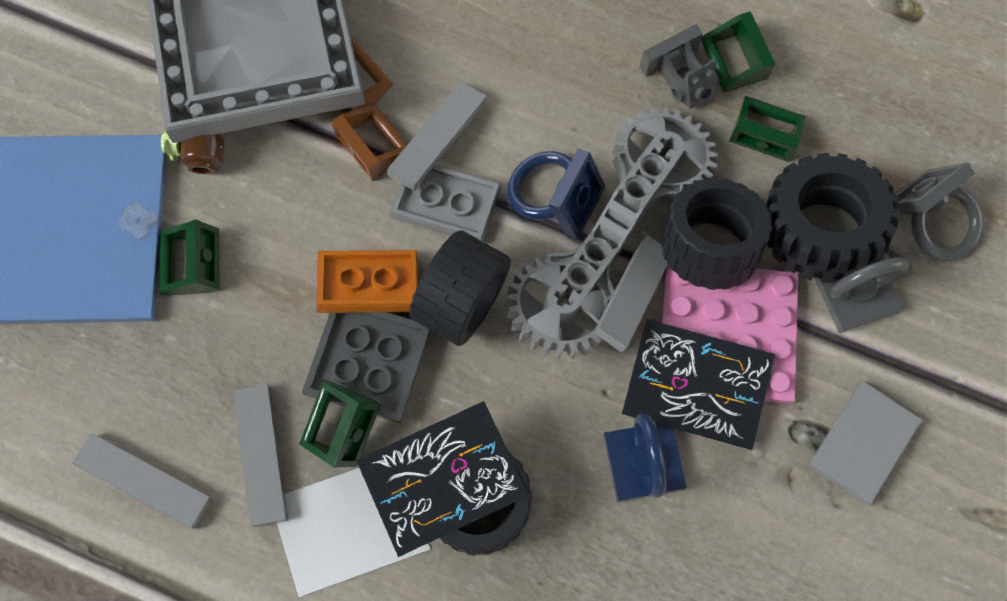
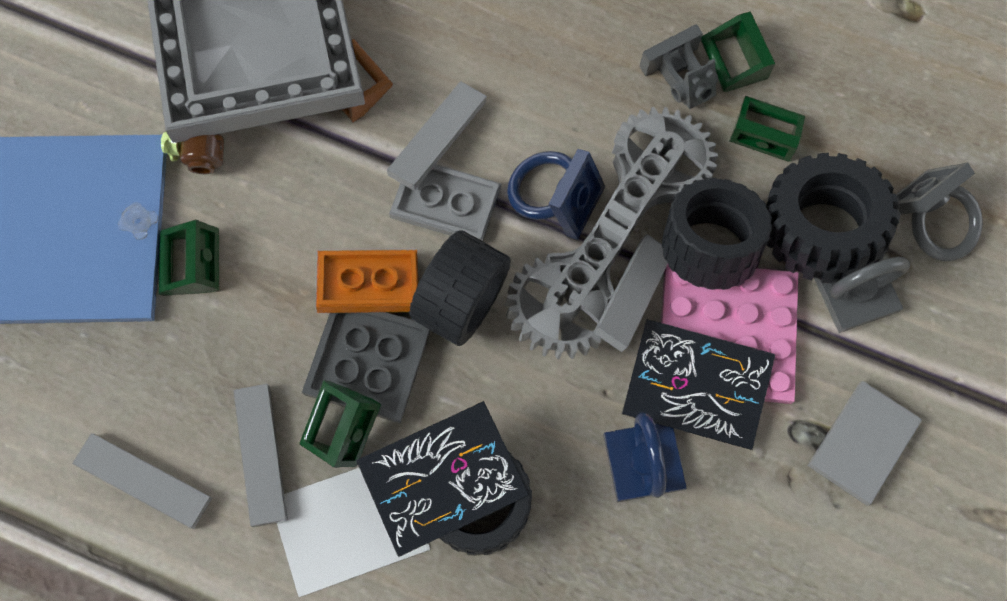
(344, 129): dark orange tile -> none

